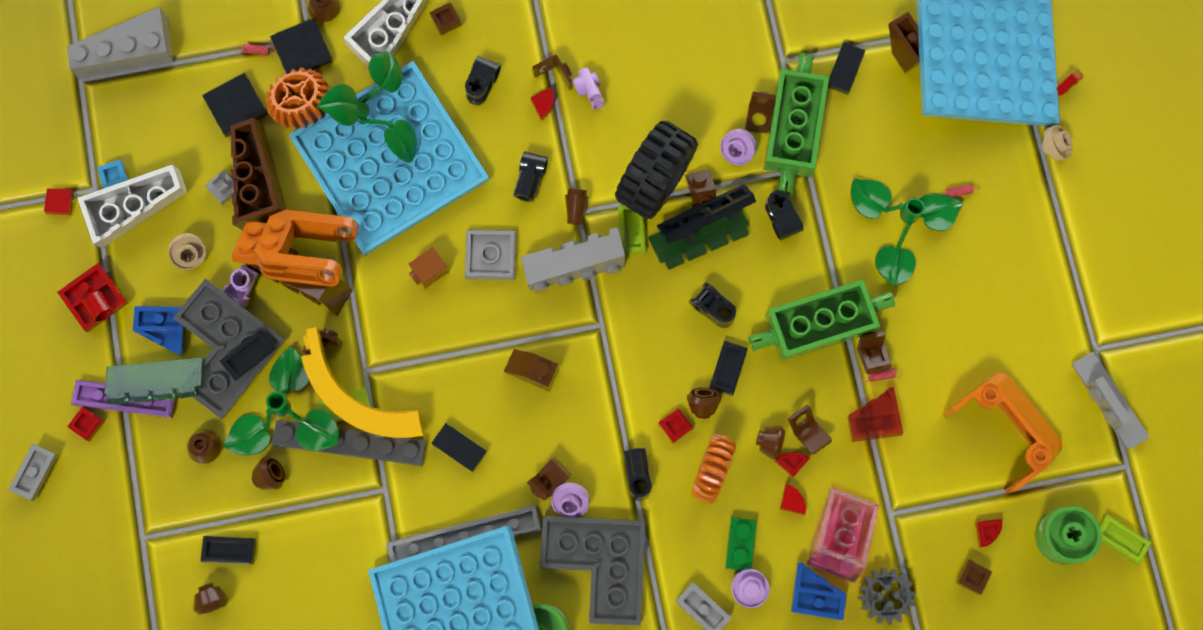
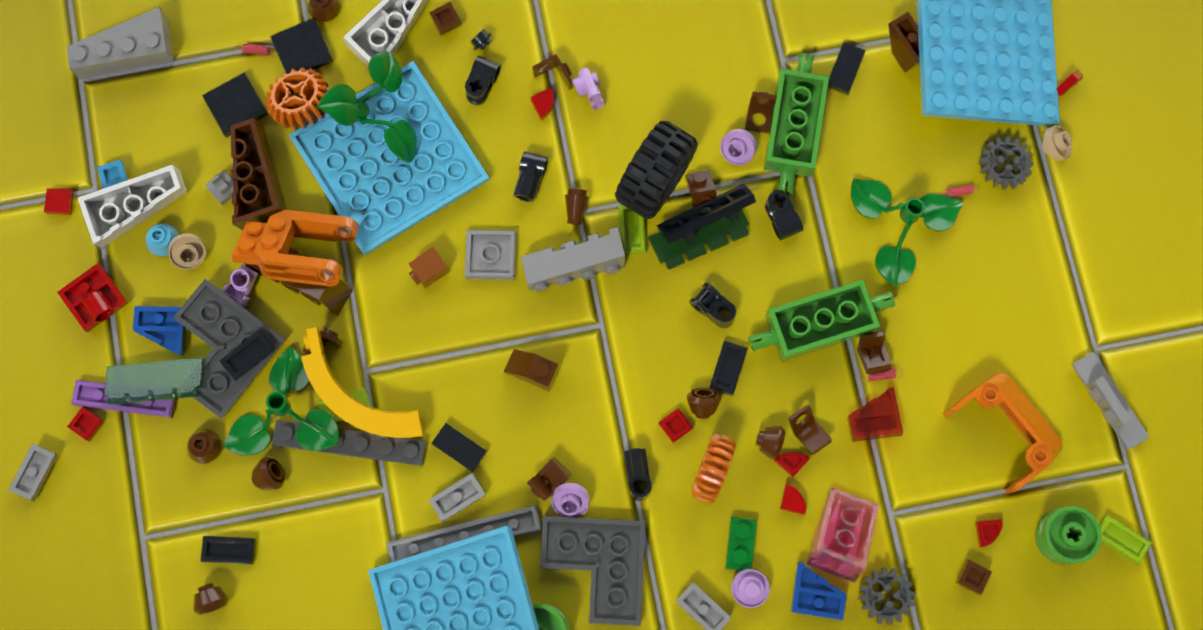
(159, 238): none -> medium azure cone
(457, 497): none -> light grey plate
(481, 40): none -> black plate
(992, 162): none -> dark grey gear

